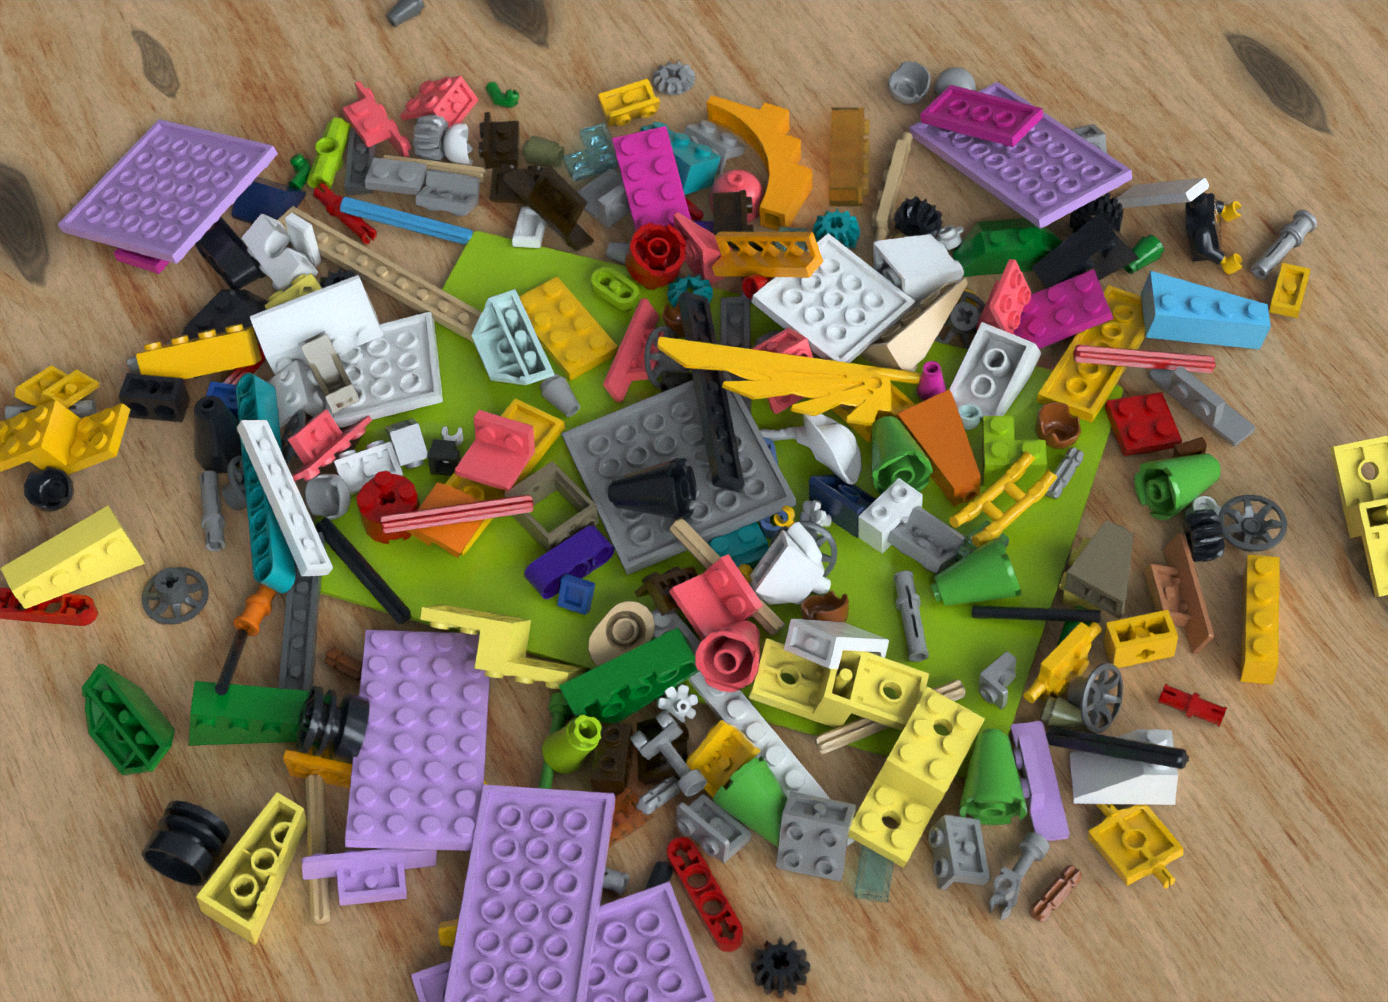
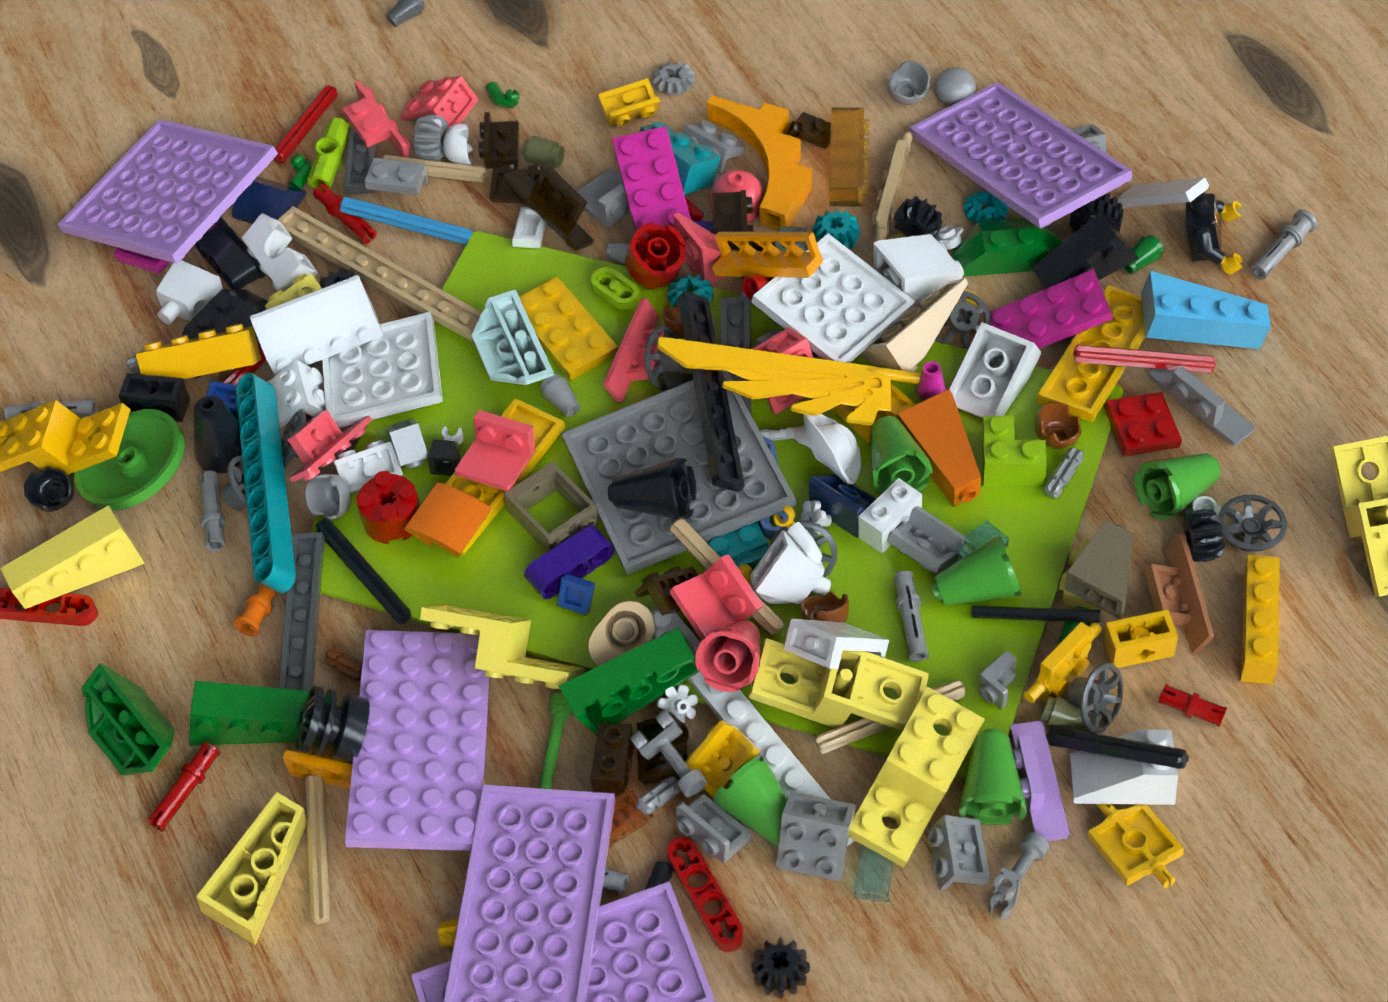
(56, 385): yellow slope -> none
(144, 463): none -> bright green dish
(173, 591): dark grey wheel -> none
(185, 291): none -> white torso
(186, 843): black wheel -> none
(191, 776): none -> red pin
(231, 662): black bar -> none
(284, 498): white plate -> none
(303, 238): white tile -> none
(305, 123): none -> red axle
(329, 372): arch -> none
(368, 874): lavender bracket -> none
(449, 192): light grey bracket -> none
(456, 513): axle -> none
(570, 745): lime plant -> none
(597, 156): clear light blue plate -> none
(811, 130): none -> dark brown bracket
(970, 415): light aqua hinge -> none
(973, 206): none -> teal gear
(981, 115): dark pink plate -> none
(1006, 300): coral bracket -> none
(1006, 484): yellow piece -> none
(1055, 893): dark orange axle -> none
(1191, 447): reddish brown tile -> none
(1290, 290): yellow plate -> none

